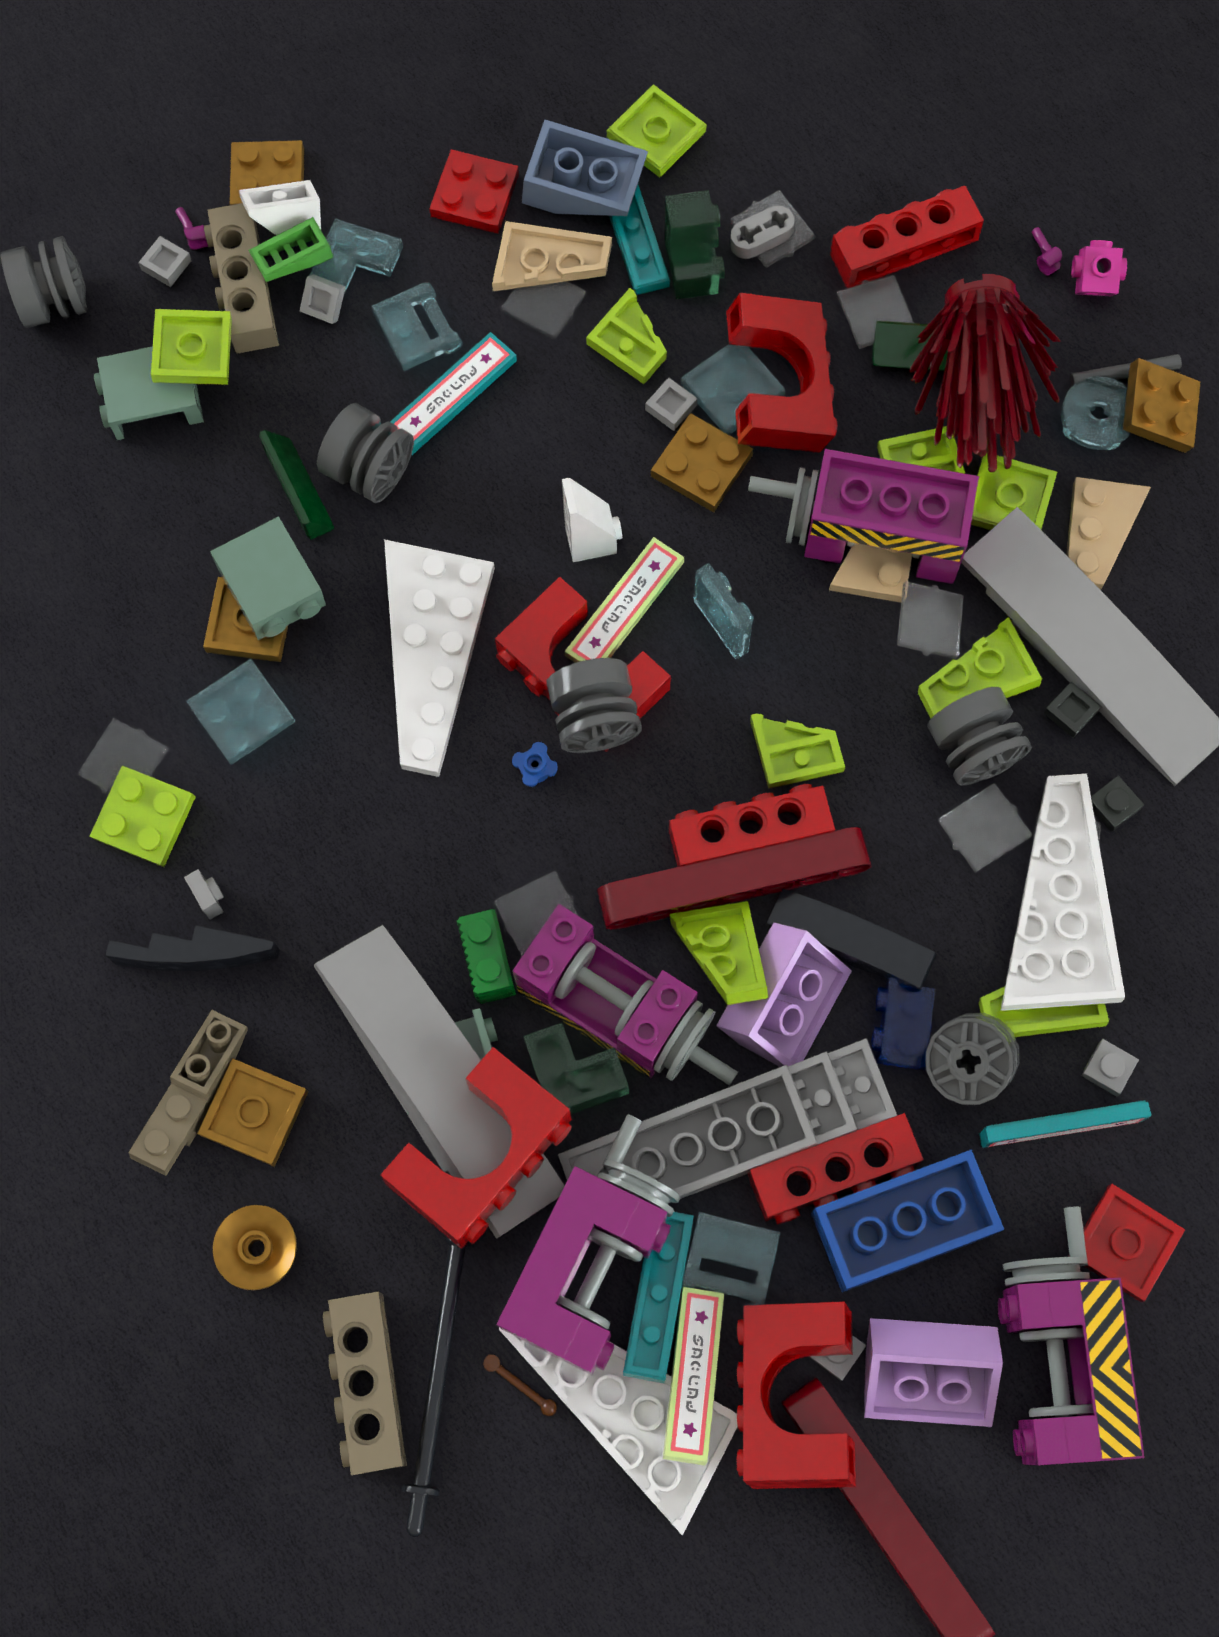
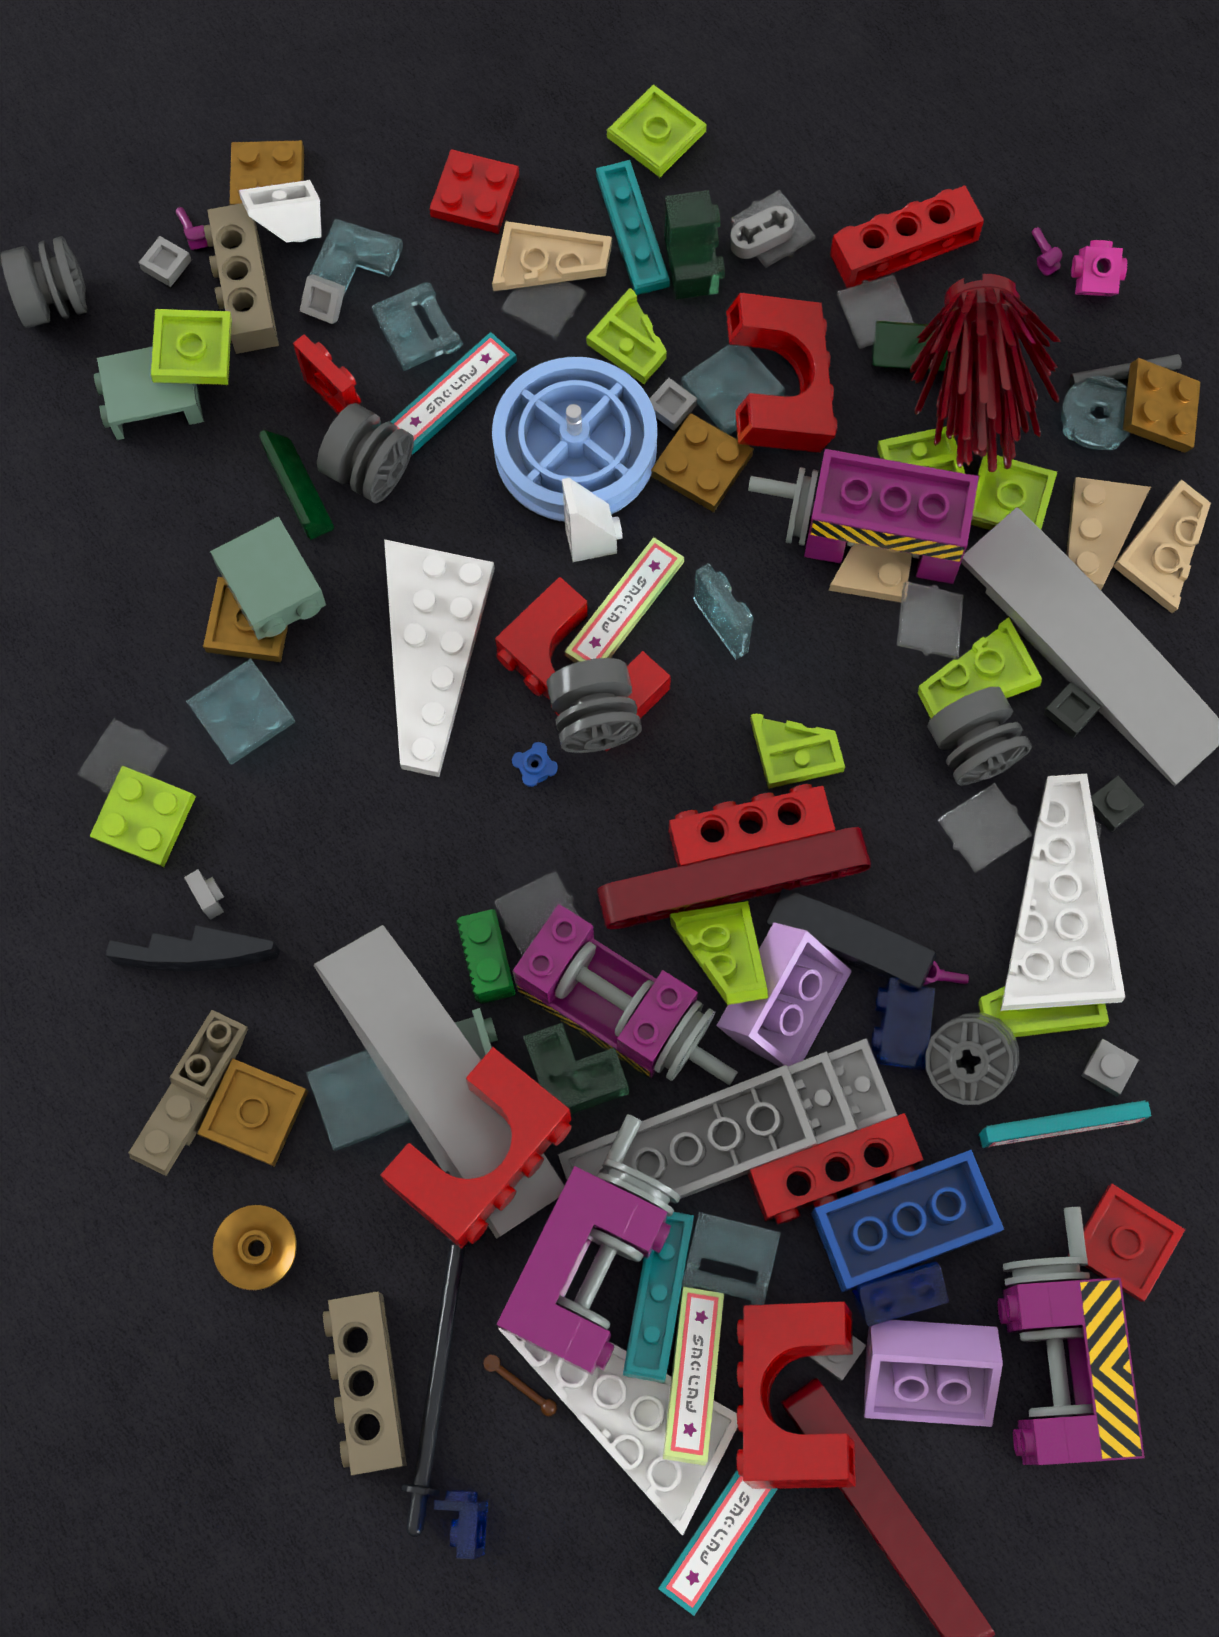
(297, 235): bright green slope -> none
(330, 382): none -> red plate
(355, 1100): none -> clear light blue plate
(469, 1530): none -> clear blue bracket
(578, 424): none -> light blue wheel
(581, 173): sand blue slope -> none
(715, 1543): none -> tile
(901, 1294): none -> clear blue bracket
(937, 974): none -> magenta hand
(1164, 546): none -> tan wing

